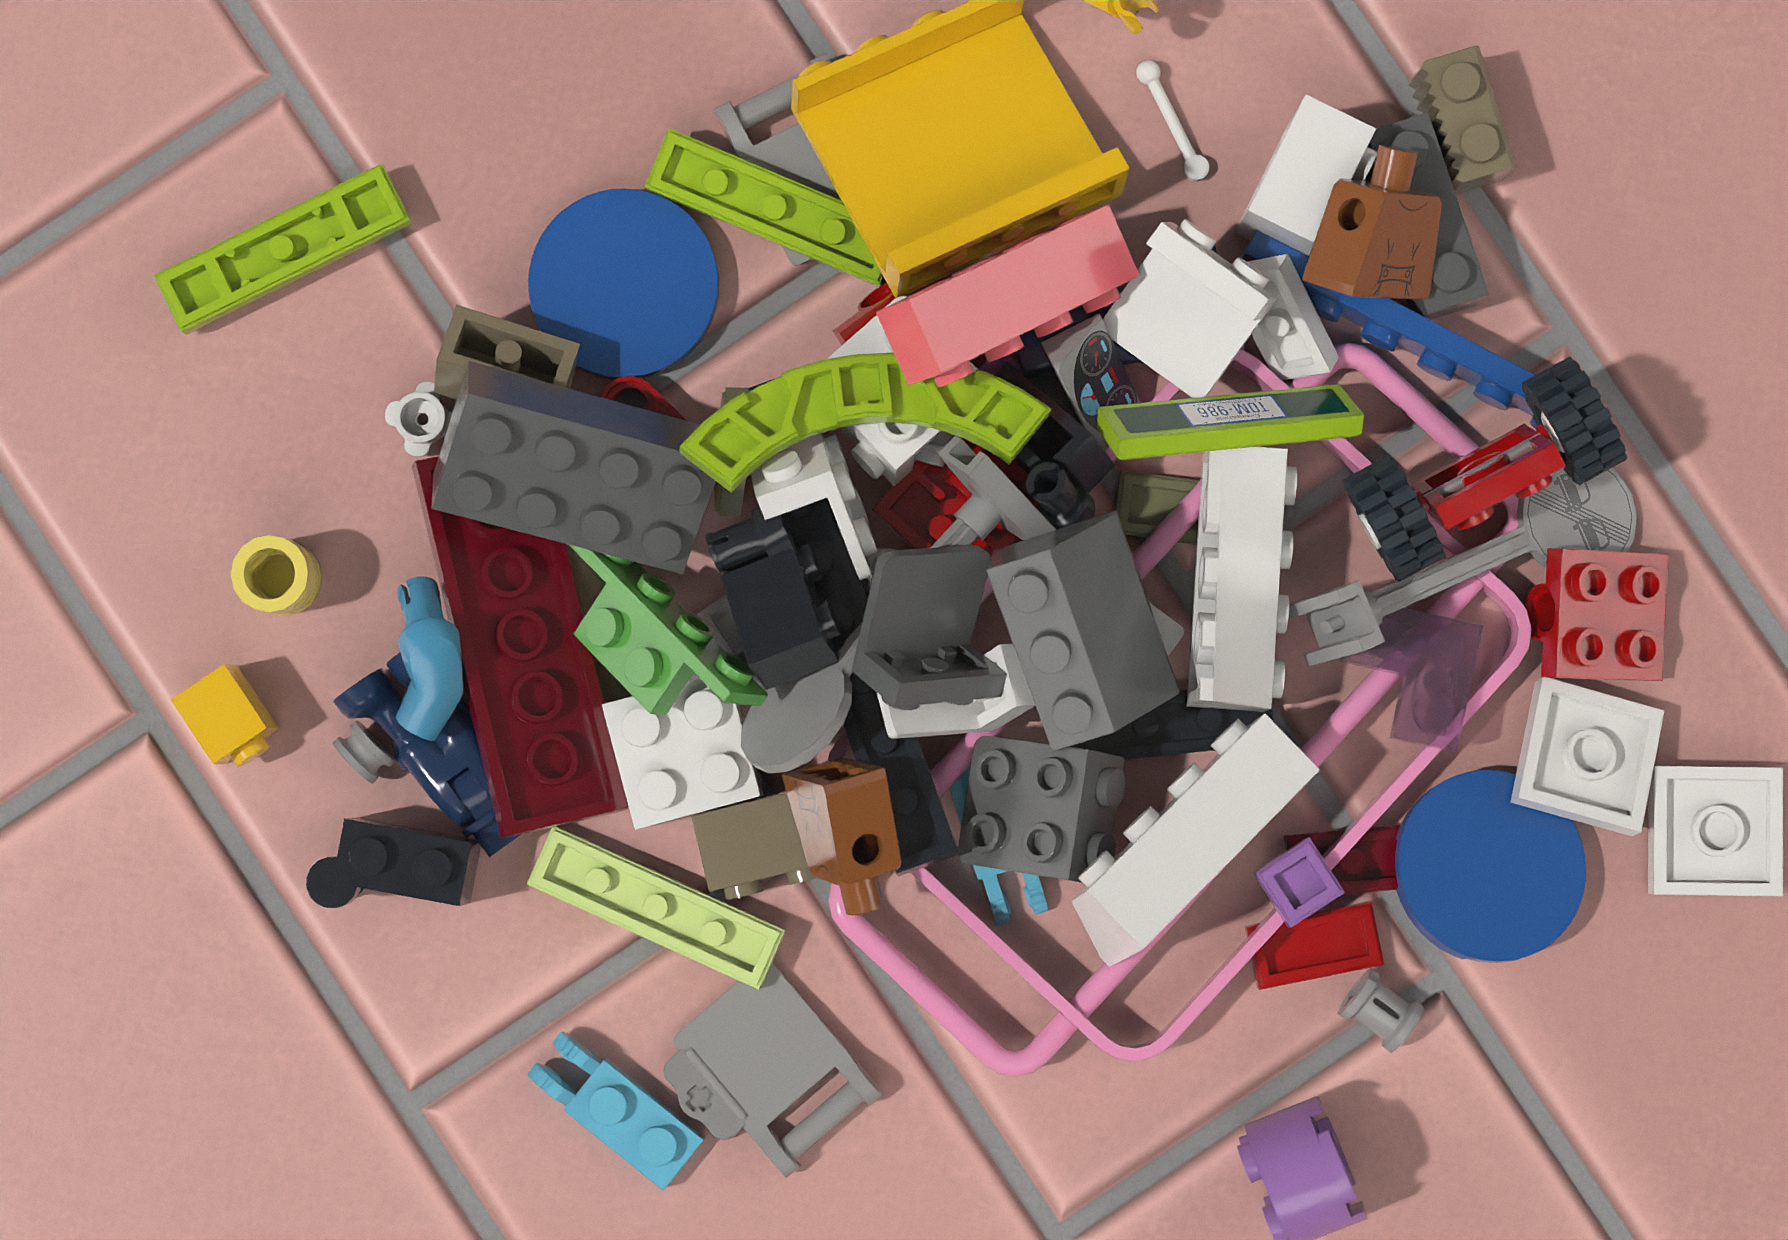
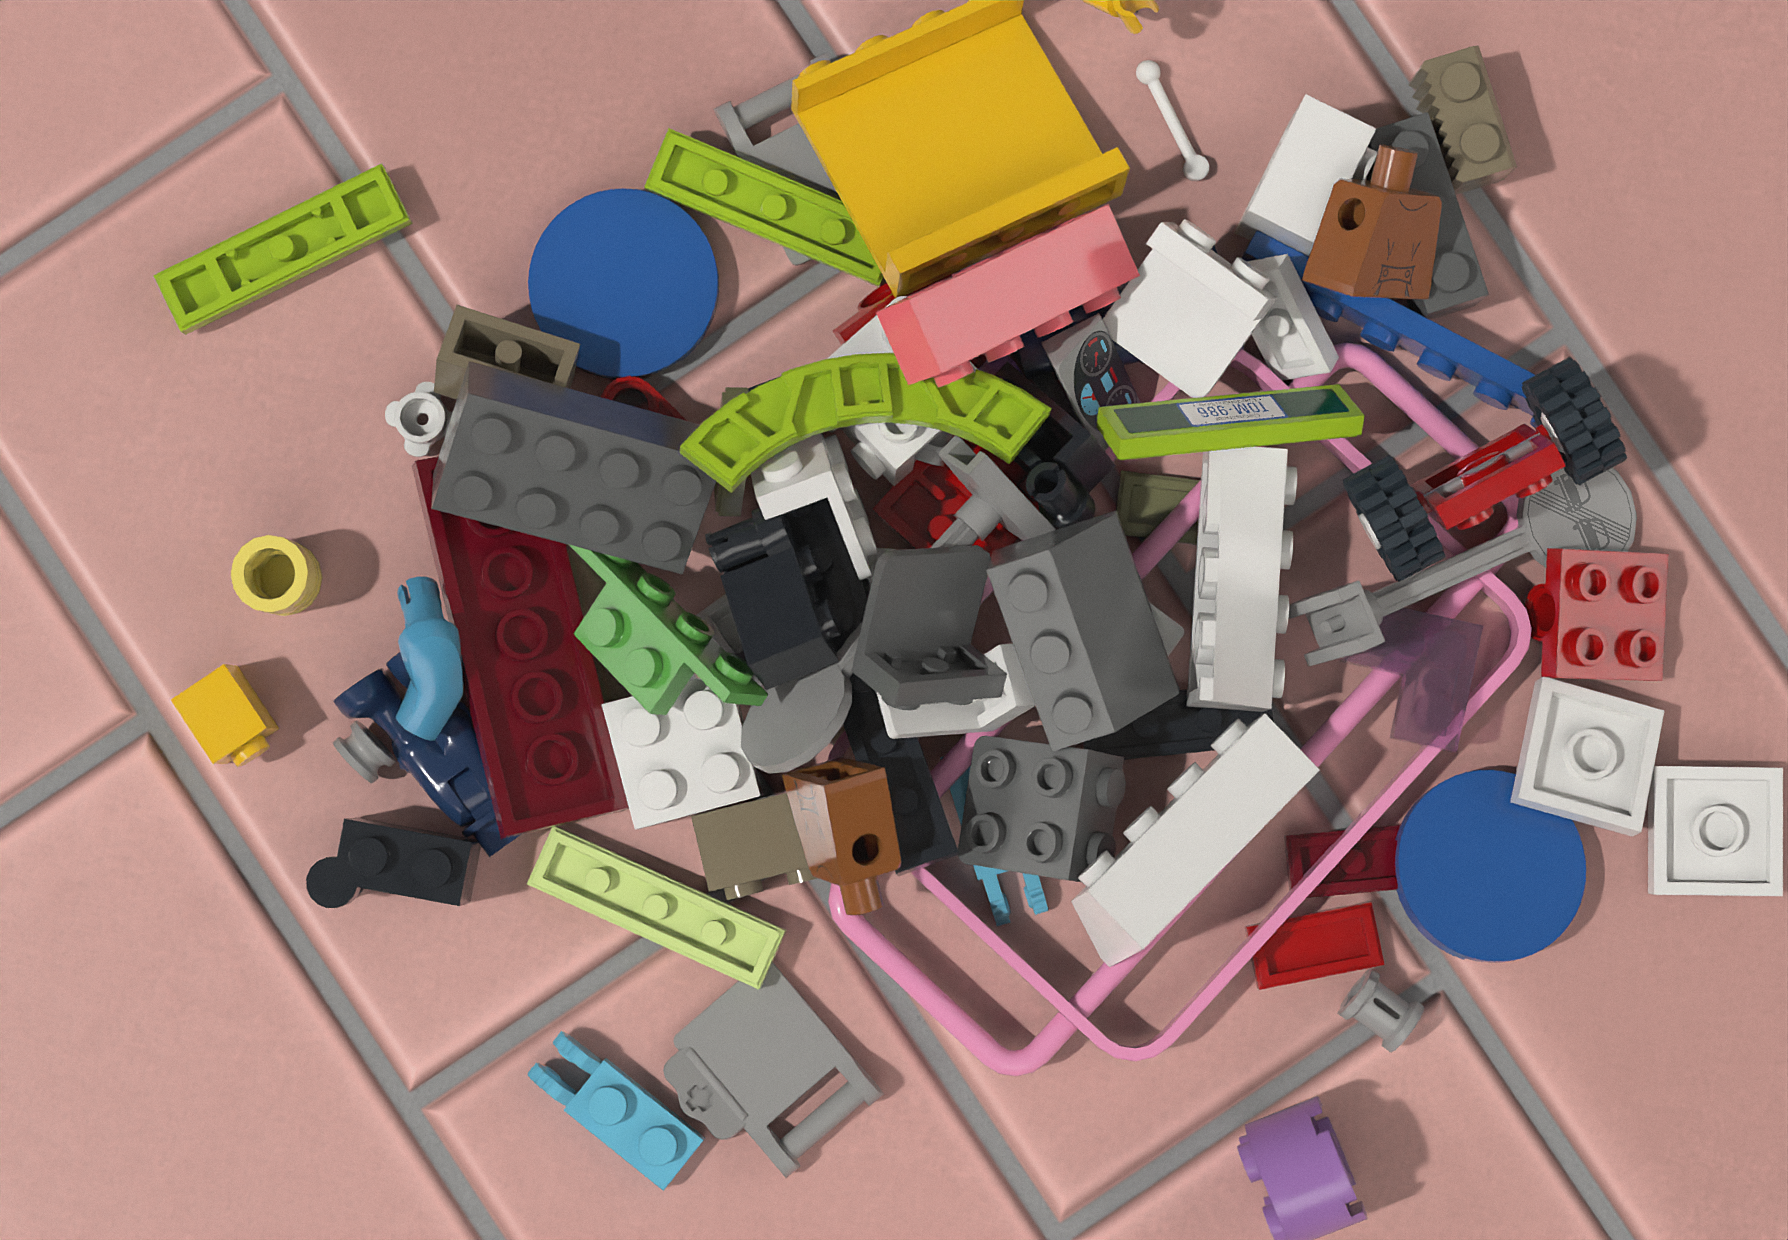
(1298, 882): medium lavender tile -> none

